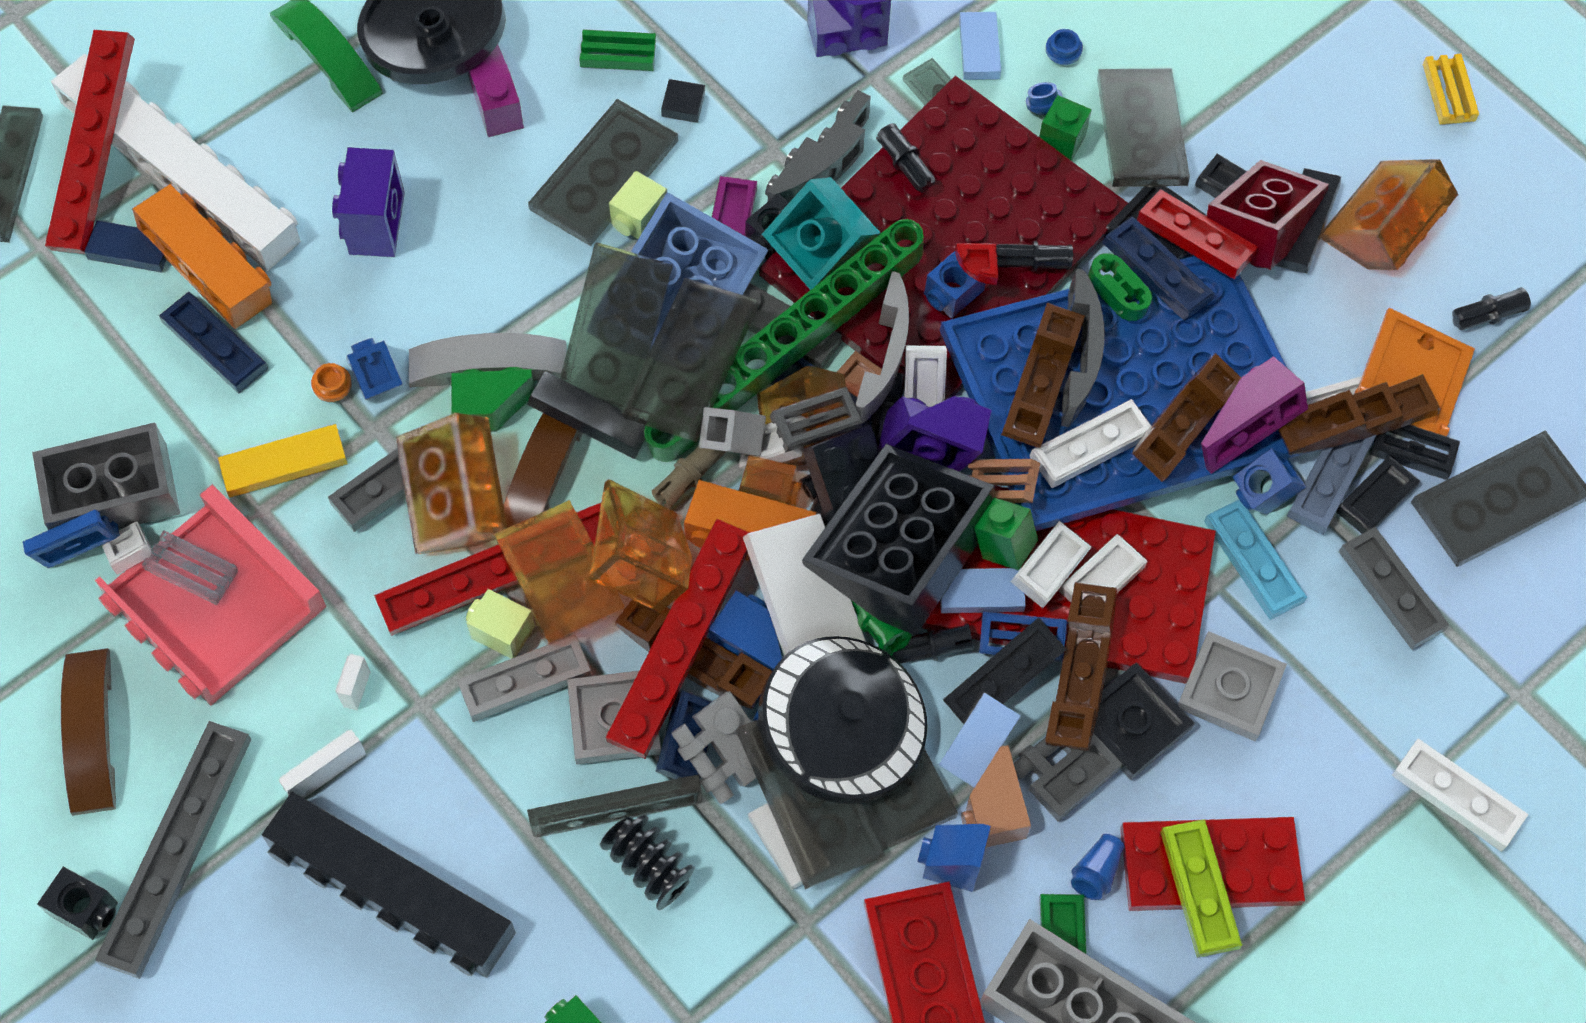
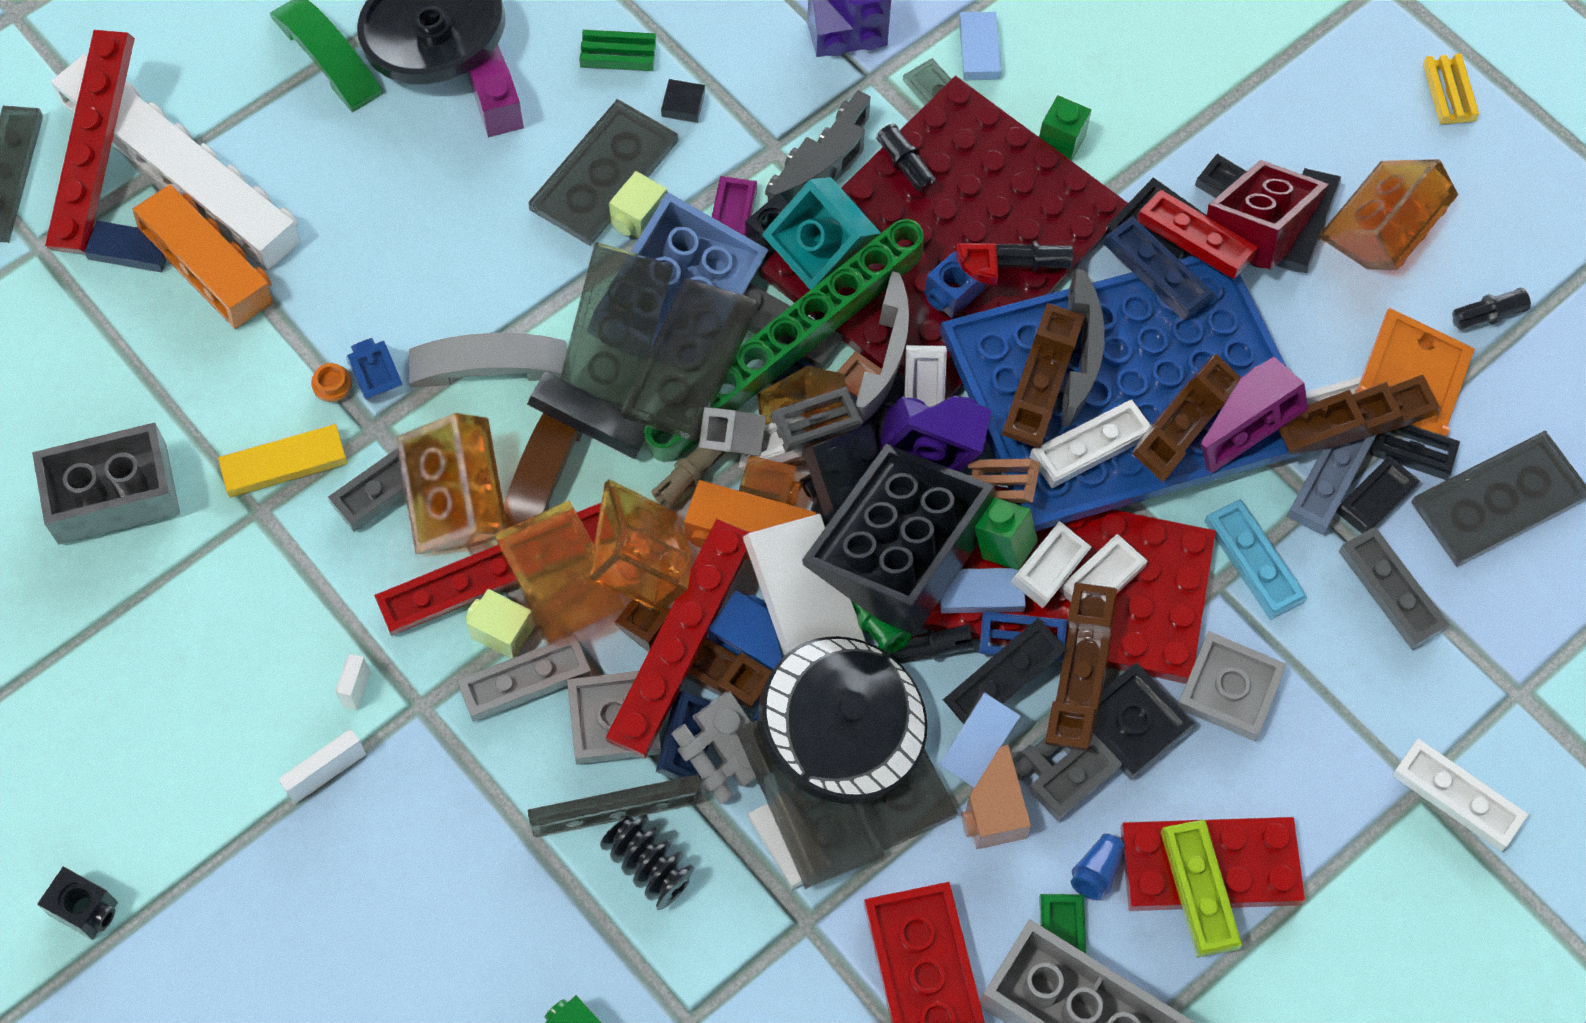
(71, 539): blue tile -> none
(86, 732): reddish brown slope -> none
(128, 548): white tile -> none
(160, 551): clear light blue tile -> none
(173, 850): dark grey plate -> none
(207, 641): coral panel -> none
(213, 342): dark blue tile -> none
(369, 202): dark purple slope -> none
(389, 885): black brick -> none
(491, 393): green slope -> none
(954, 854): blue slope -> none
(1042, 97): blue plate -> none
(1064, 47): blue plate -> none
(1121, 285): green beam -> none
(1142, 127): clear smoke tile -> none
(1284, 485): blue brick -> none

